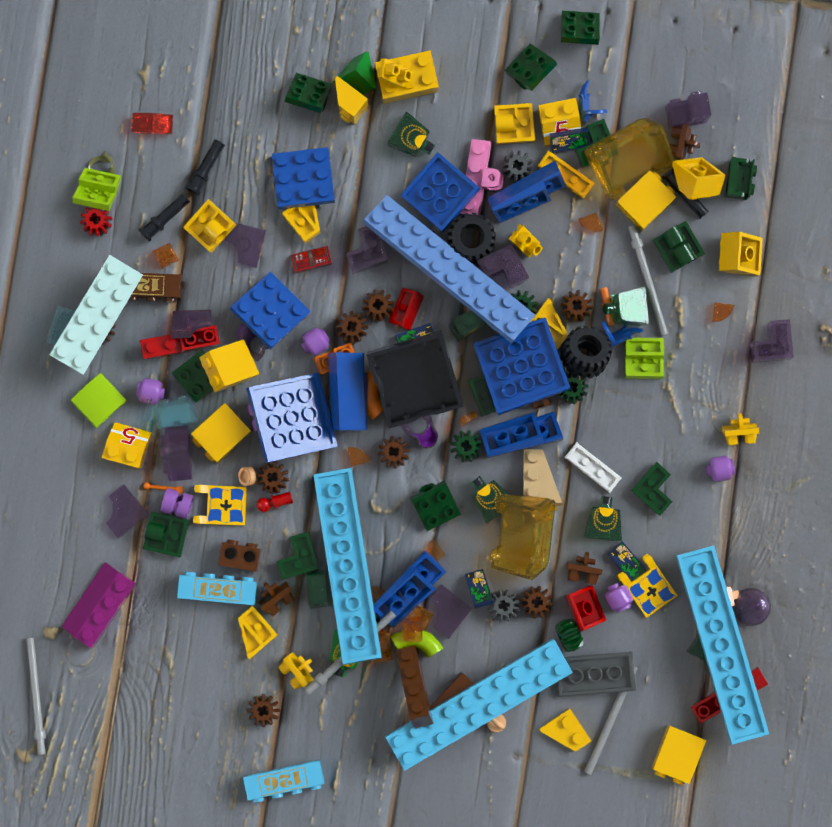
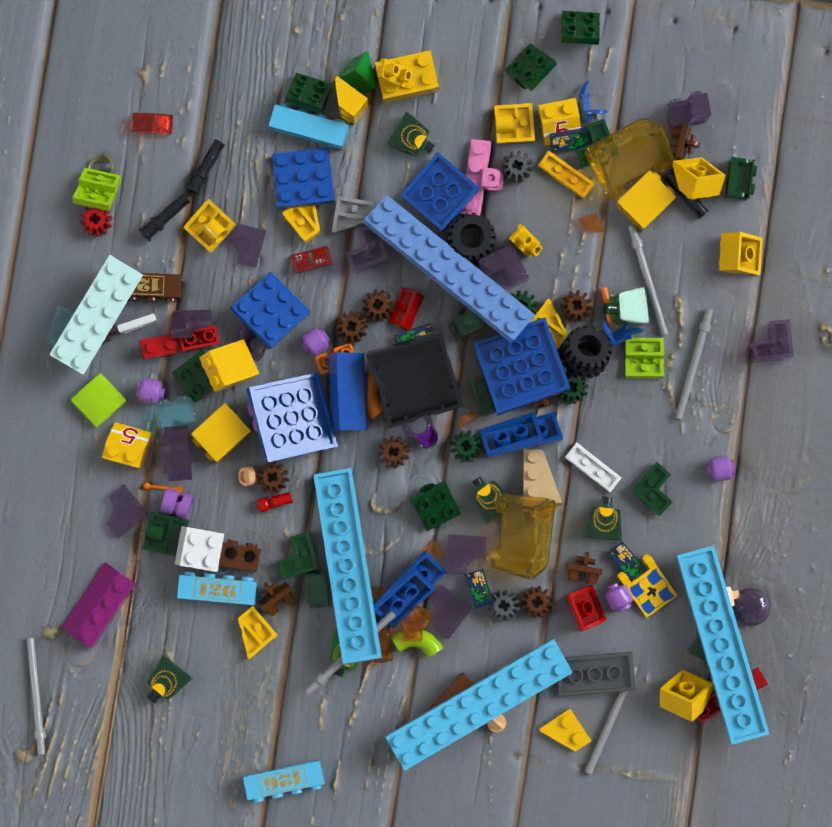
(137, 324): none -> white tile
(165, 255): clear orange tile -> none
(167, 680): none -> clear green torso
(199, 549): none -> white brick
(224, 505): yellow flag -> none
(263, 718): reddish brown gear -> none
(299, 668): yellow hips -> none
(308, 126): none -> medium azure brick
(350, 212): none -> light grey wing
(357, 456): clear orange tile -> none
(414, 687): reddish brown brick -> none
(462, 551): none -> clear purple tile
(527, 193): blue slope -> none
(569, 635): dark green gear -> none
(678, 246): dark green plate -> none
(678, 755): yellow brick -> none
(685, 695): none -> yellow slope
(704, 328): none -> light grey bar
(721, 311): clear orange tile -> none
(738, 427): yellow hips -> none

